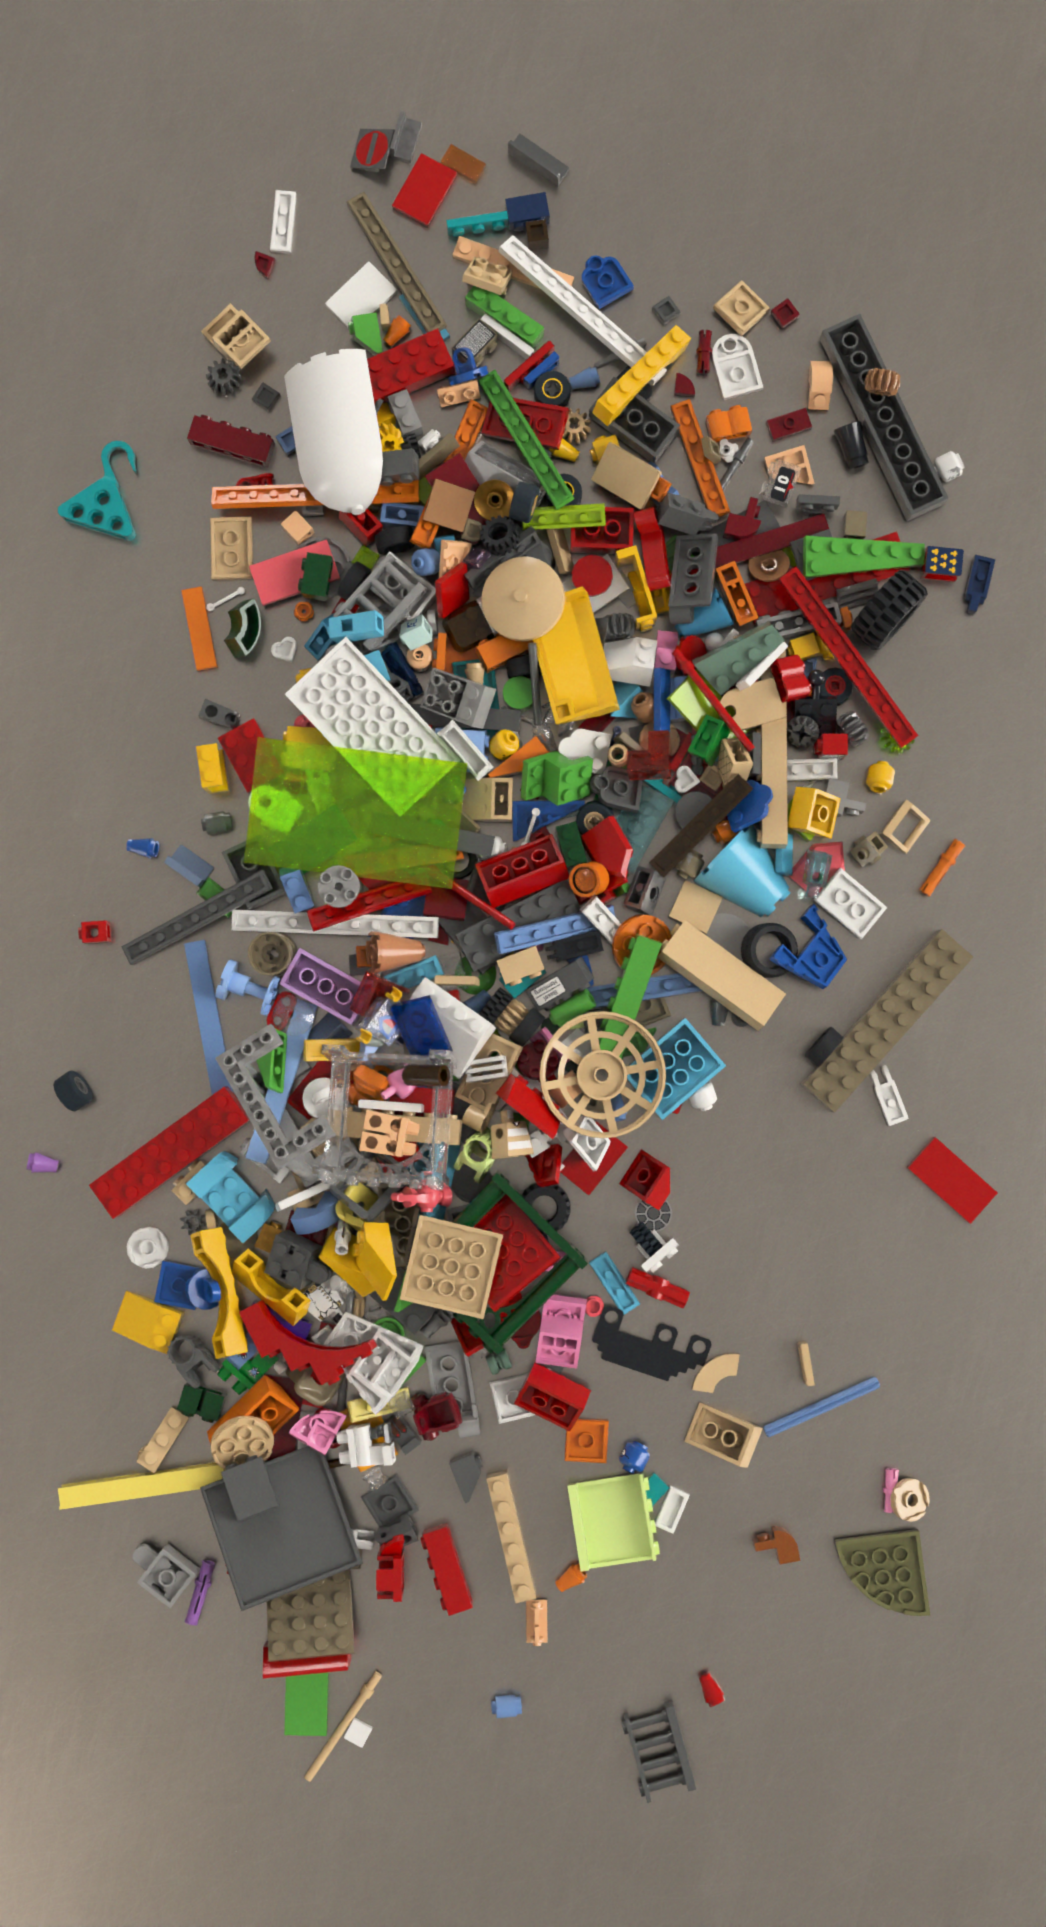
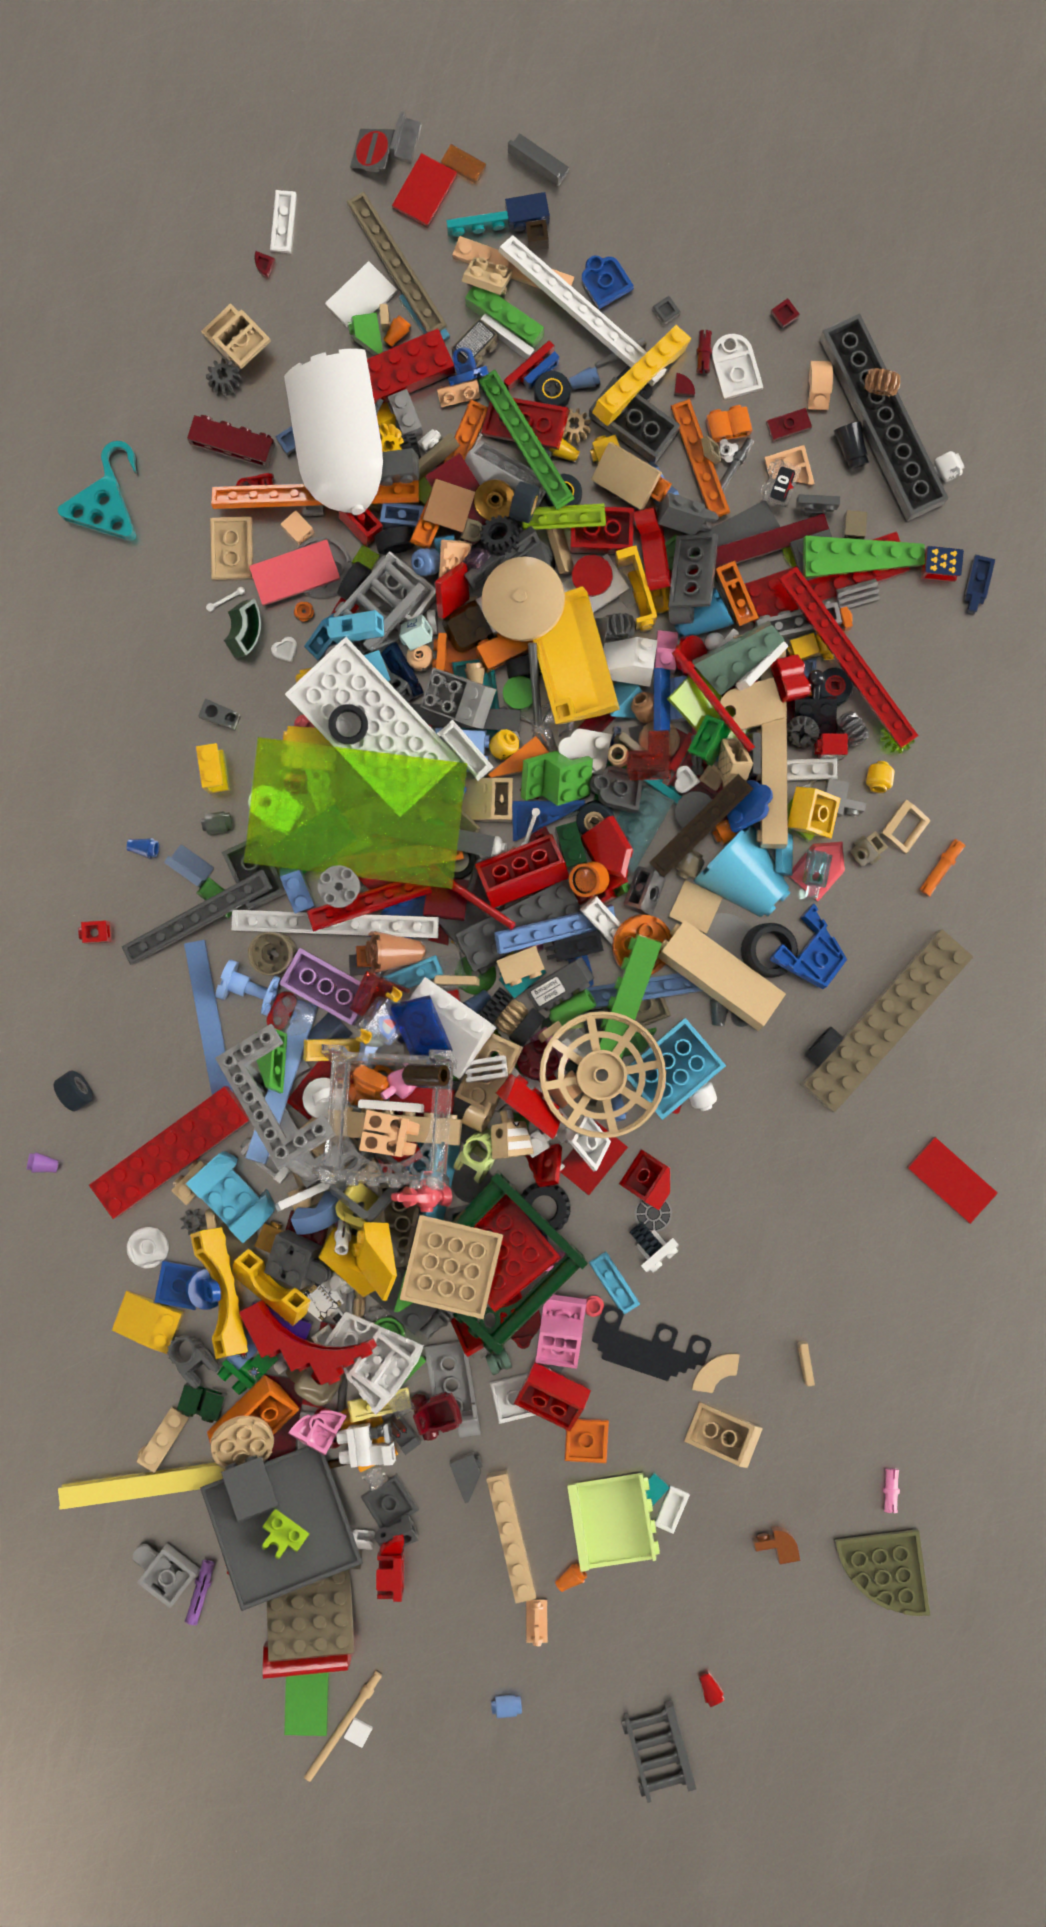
(199, 628): orange tile -> none
(240, 748): red brick -> none
(266, 397): dark grey tile -> none
(283, 1533): none -> lime plate
(317, 572): dark green piece -> none
(332, 724): none -> black tyre
(447, 1568): red brick -> none
(549, 1031): none -> tan tile
(634, 1457): blue head -> none
(657, 1287): red piece -> none
(741, 308): tan tile -> none
(743, 527): dark red brick -> none
(769, 566): medium nougat dish -> none
(821, 1407): medium blue axle -> none
(850, 903): white tile -> none
(889, 609): black tyre -> none
(889, 1098): white hinge -> none
(900, 1496): tan tile -> none

